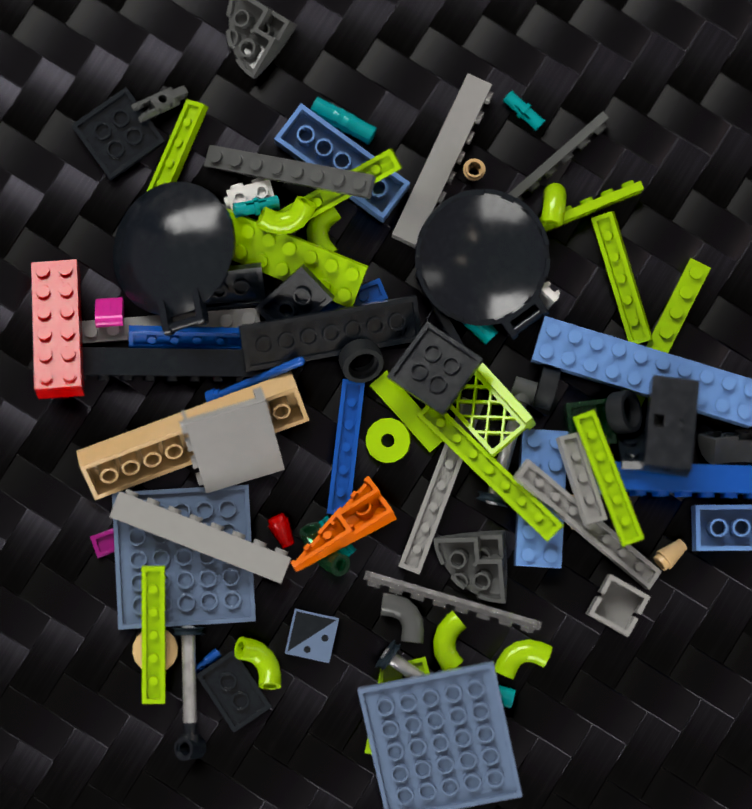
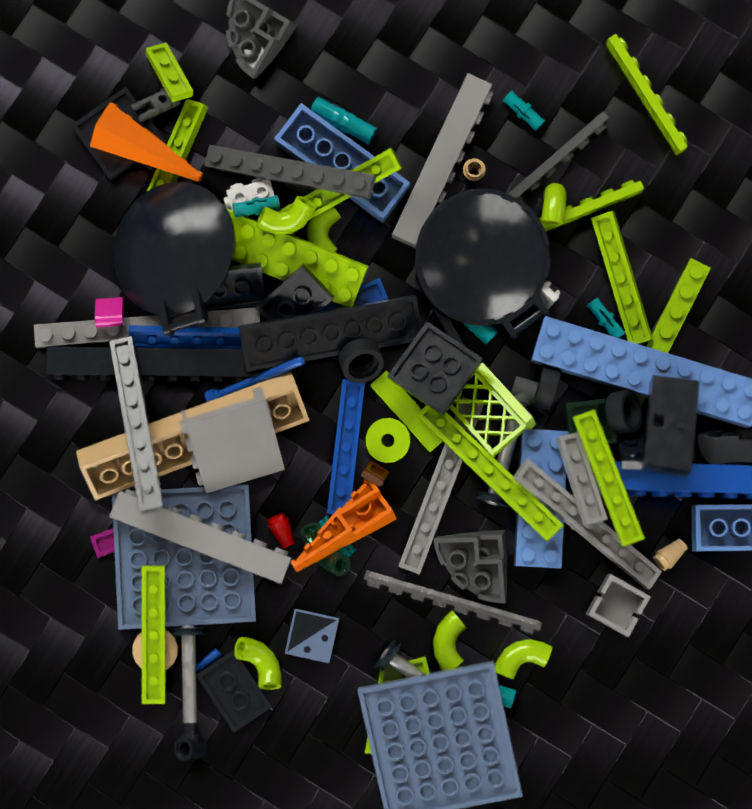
(57, 329): brick -> none
(124, 137): none -> orange wedge
(136, 425): none -> plate
(169, 72): none -> lime plate
(375, 473): none -> reddish brown tile
(407, 614): dark grey cylinder -> none
(612, 327): none -> teal pin
(651, 101): none -> lime plate

